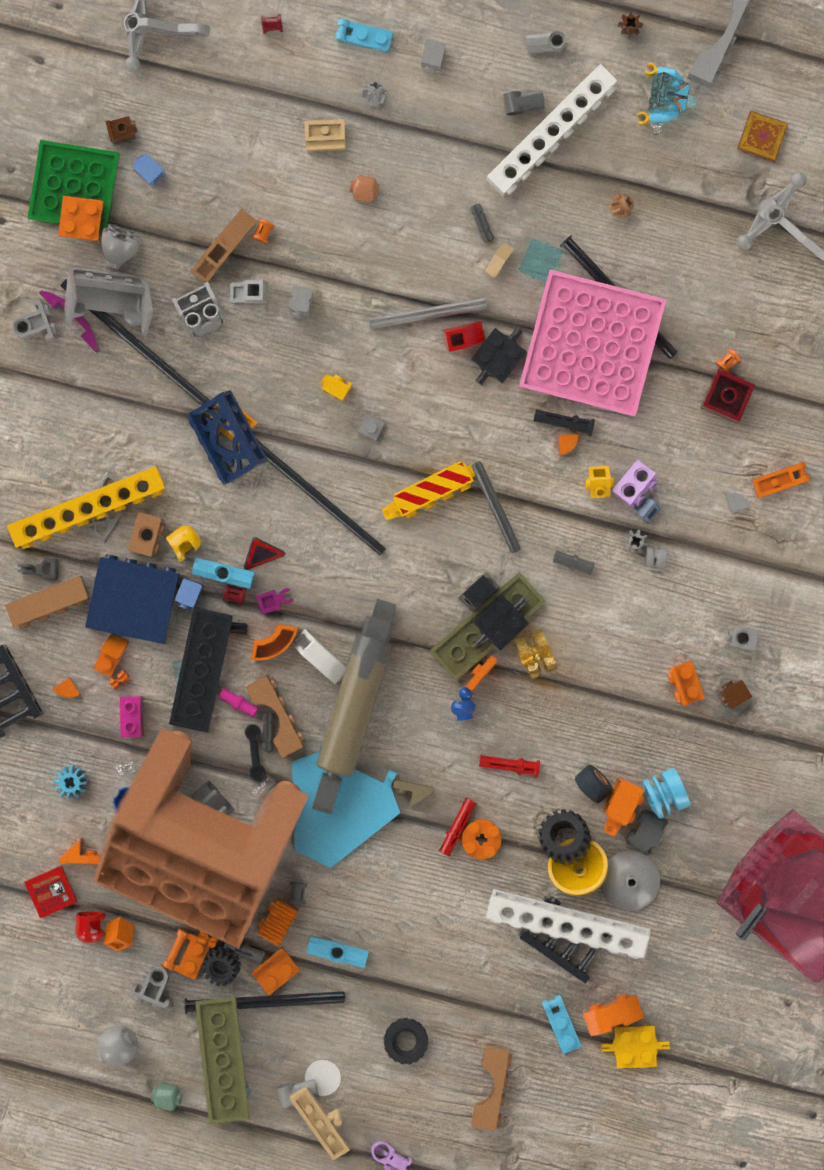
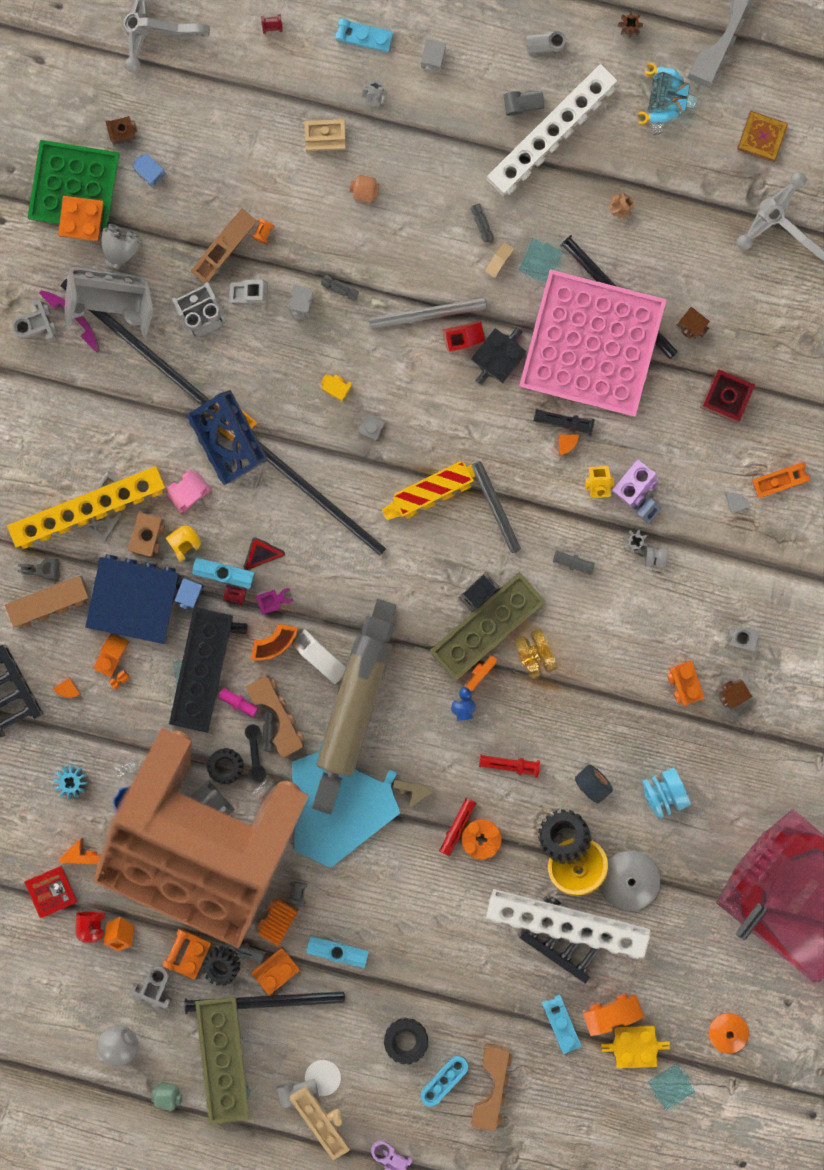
(131, 716): dark pink brick -> none
(187, 491): none -> bright pink cylinder
(204, 938): orange piece -> none
(216, 775): none -> black tyre
(339, 288): none -> dark grey axle
(441, 1089): none -> medium azure plate
(500, 622): black plate -> none
(621, 805): orange hinge -> none
(647, 833): dark grey cylinder -> none
(671, 1086): none -> clear light blue piece
(693, 324): none -> reddish brown brick
(723, 1024): none -> orange dish
(728, 361): orange bush -> none

